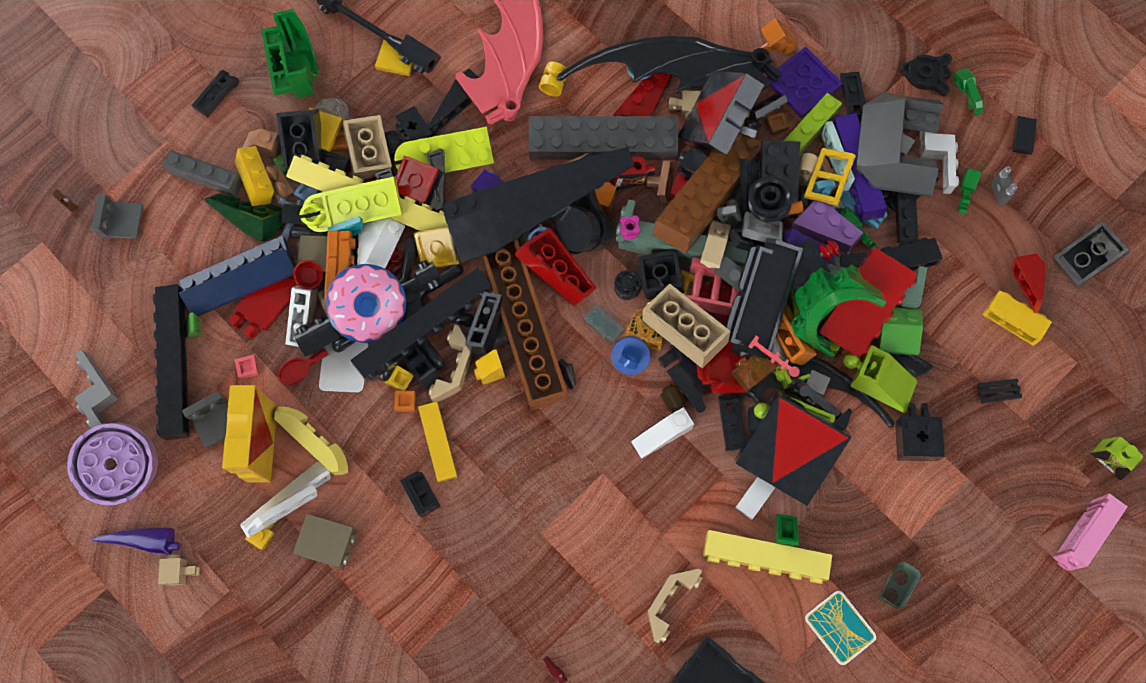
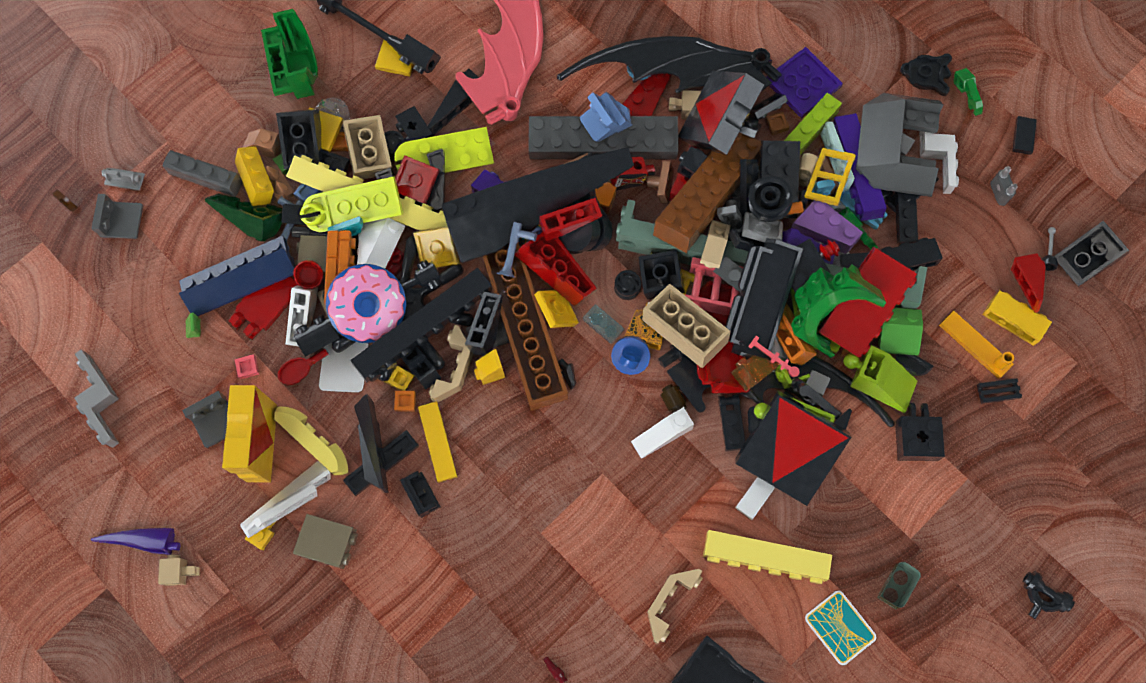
(123, 178): none -> light grey hinge
(134, 458): lavender brick -> none
(171, 363): black brick -> none
(215, 93): black plate -> none
(371, 444): none -> black wedge
(392, 453): none -> black tile
(514, 238): none -> sand blue piece
(549, 83): yellow wheel -> none
(556, 309): none -> yellow tile
(569, 219): none -> red slope
(605, 116): none -> medium blue piece
(629, 223): dark pink brick -> none
(778, 37): orange brick -> none
(786, 530): green slope -> none
(852, 92): black plate -> none
(967, 185): green piece -> none
(977, 345): none -> light orange piece
(1050, 261): none -> hinge
(1060, 601): none -> black piece
(1090, 532): bright pink door -> none
(1117, 456): lime torso -> none

